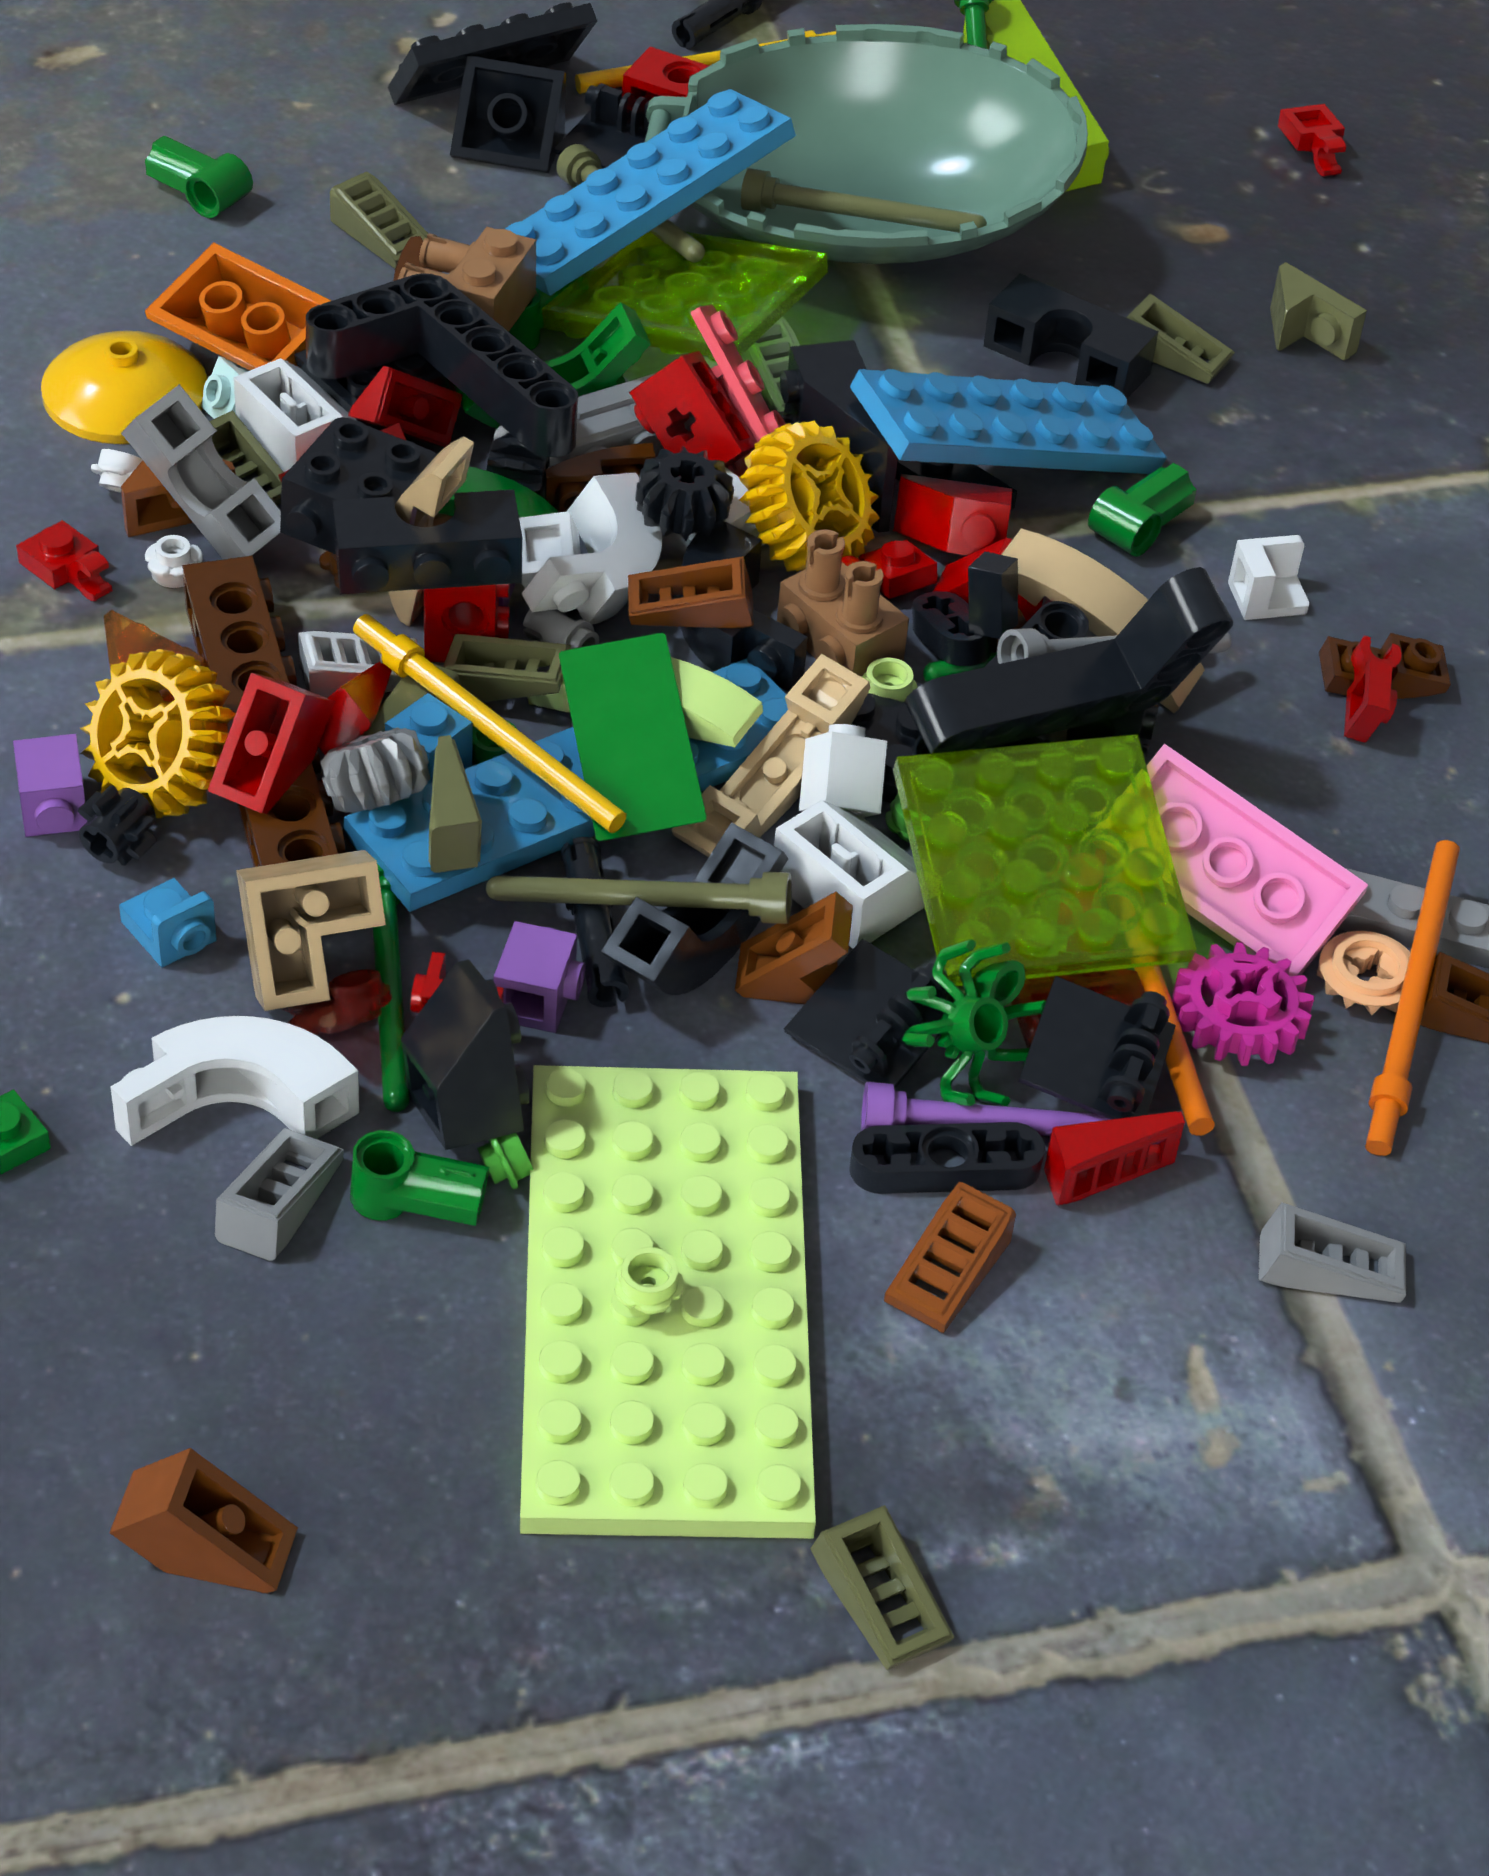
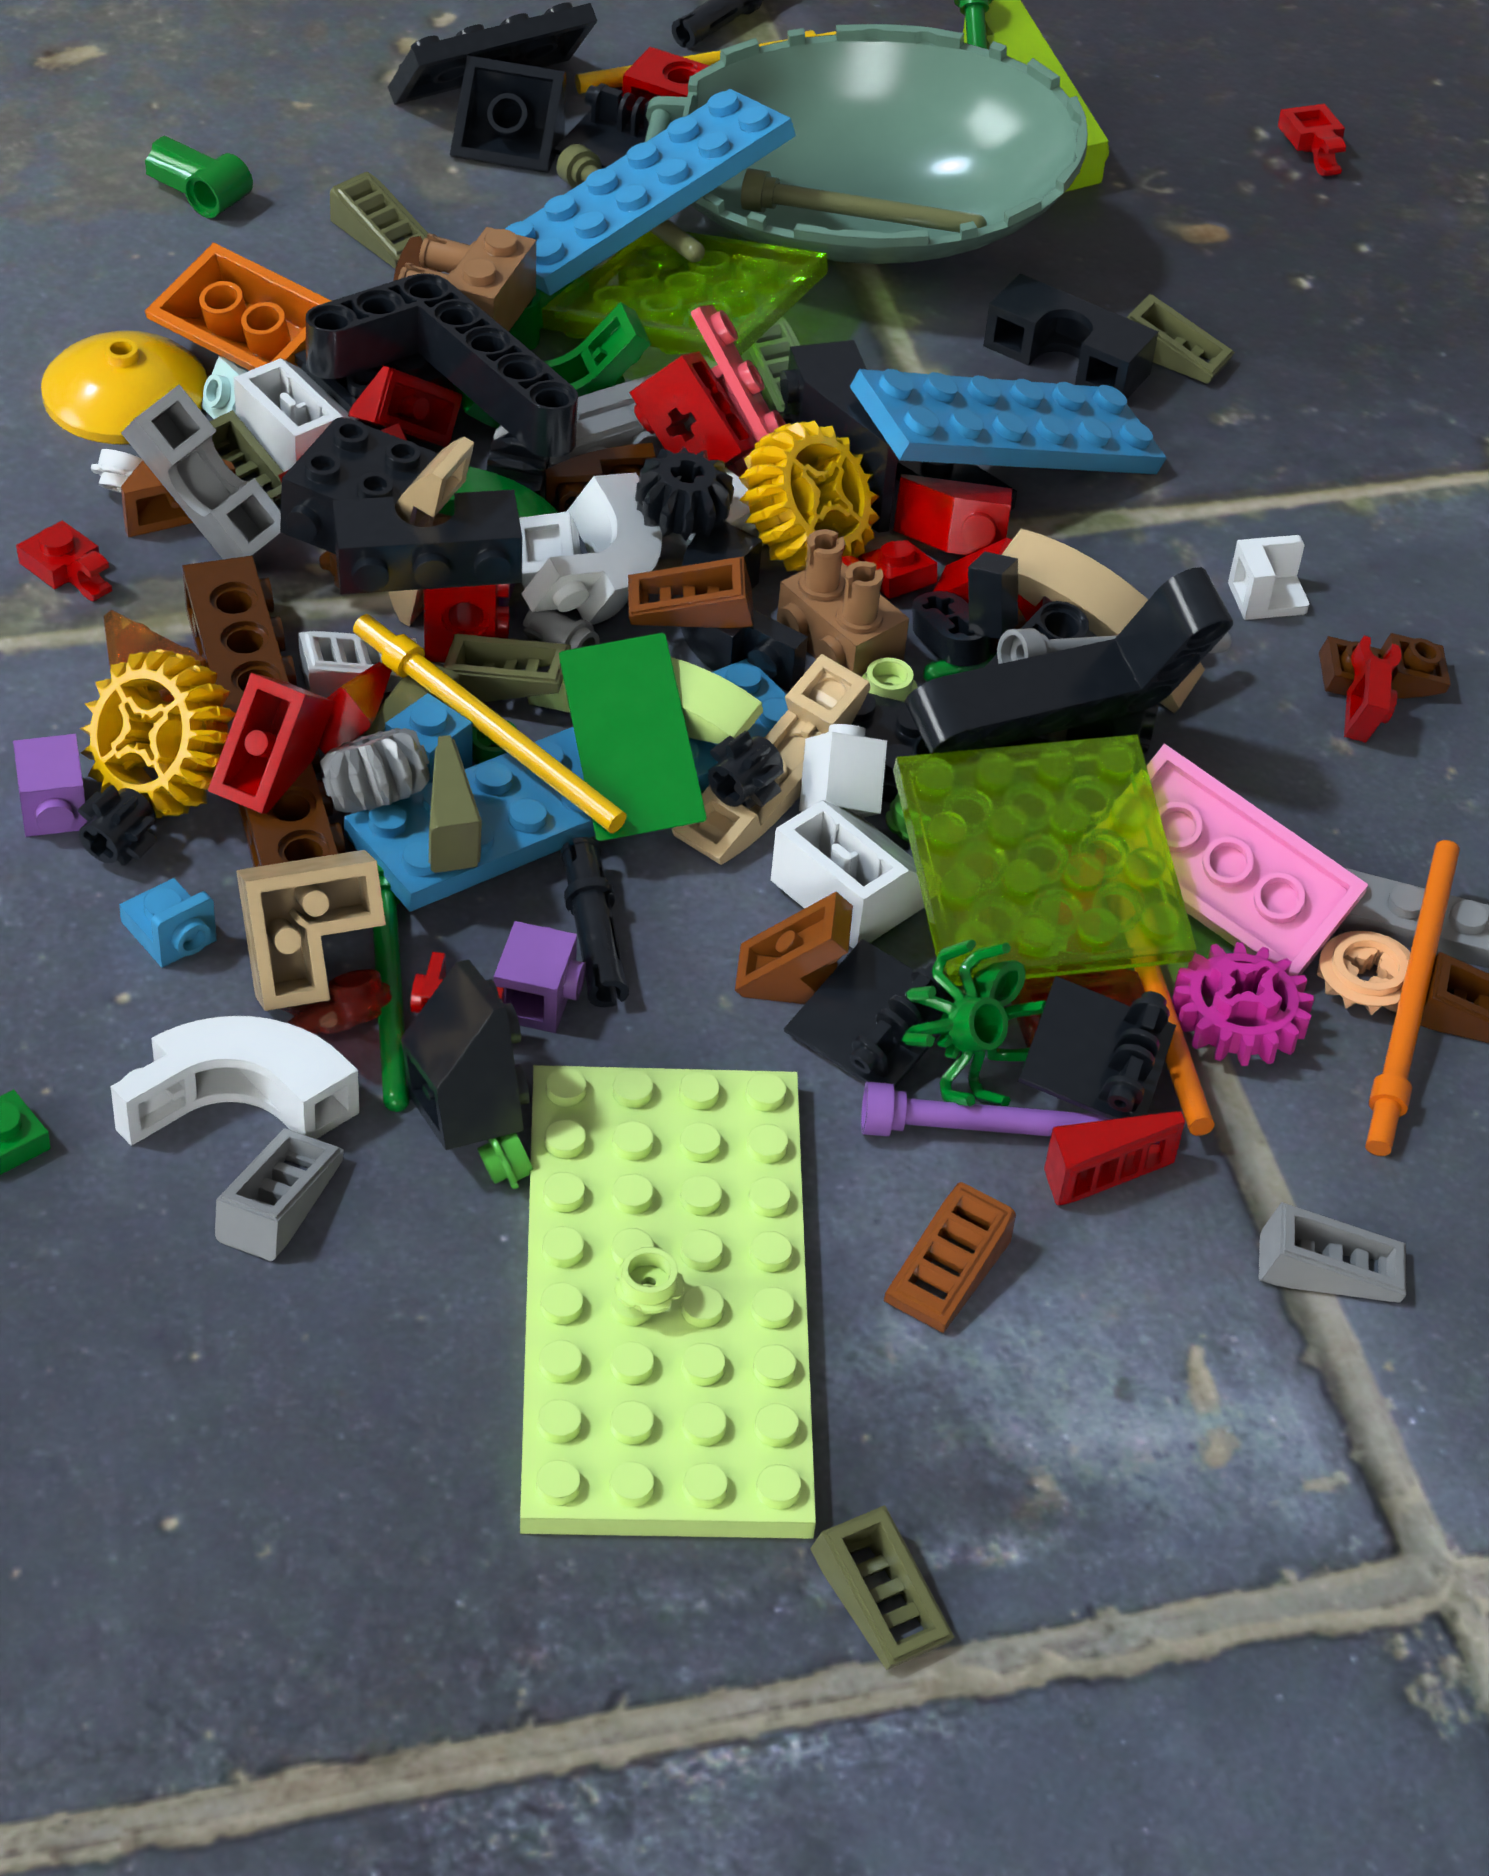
(167, 558): white plate -> none
(203, 1524): dark orange slope -> none
(396, 1179): green piece -> none
(688, 946): black arch -> none
(745, 771): none -> black gear
(762, 897): olive piece -> none
(965, 1138): black beam -> none
(1136, 515): green piece -> none
(1314, 311): olive slope -> none

